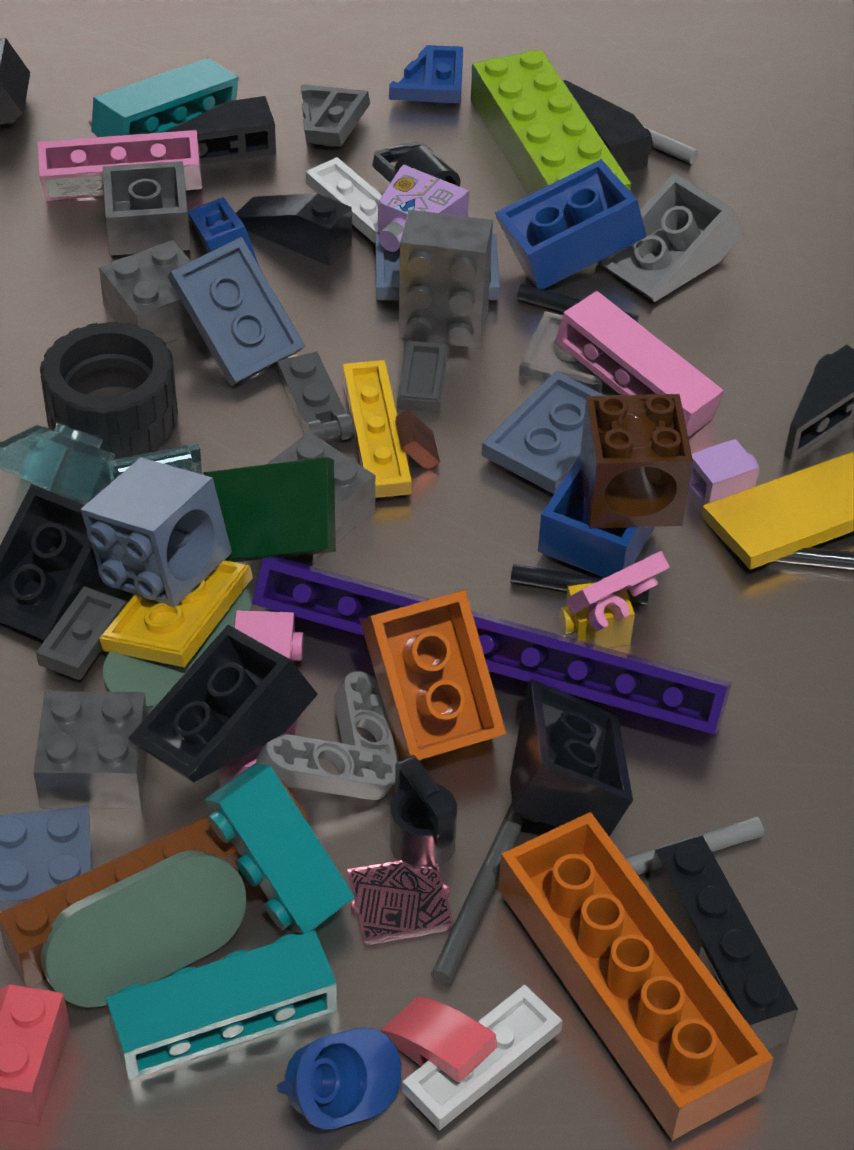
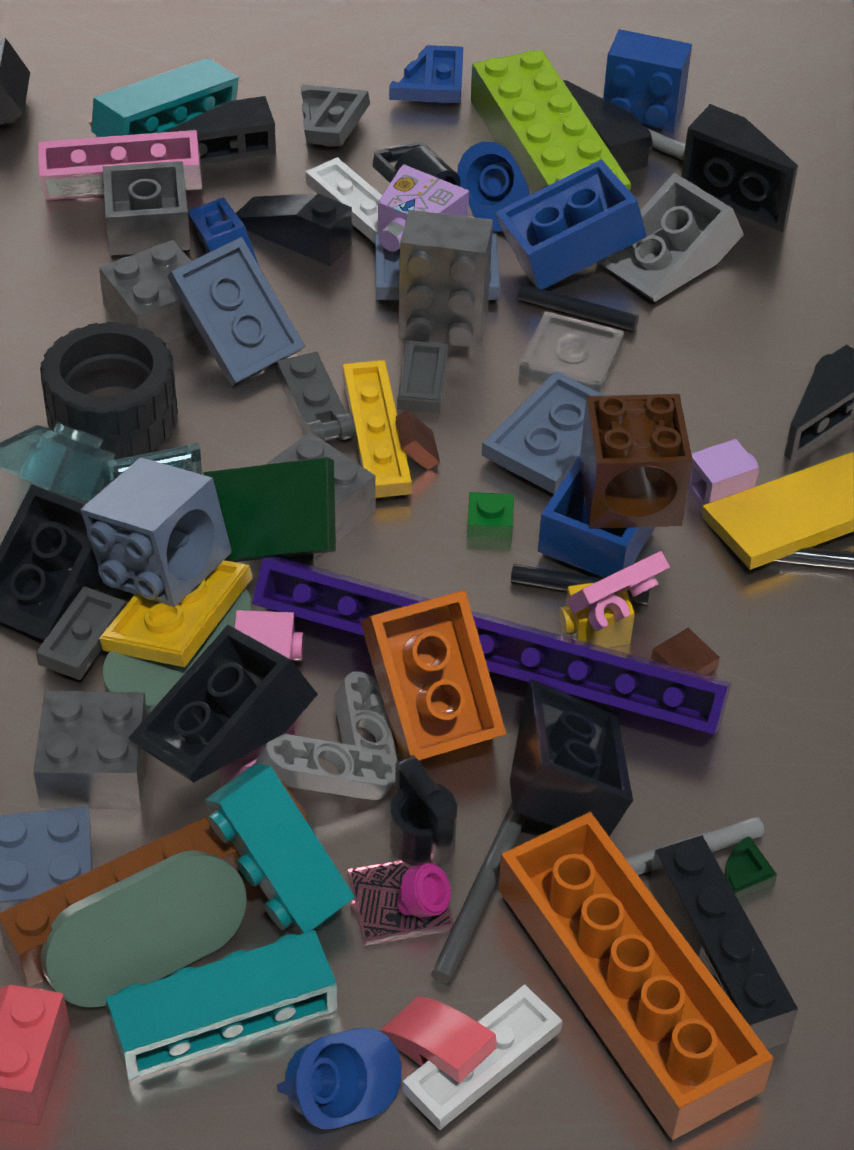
(424, 891): none -> dark pink tile
(490, 515): none -> green plate
(492, 180): none -> blue piece
(635, 359): bright pink brick -> none
(648, 77): none -> blue brick
(686, 652): none -> copper tile
(739, 167): none -> black slope
(748, 869): none -> dark green tile

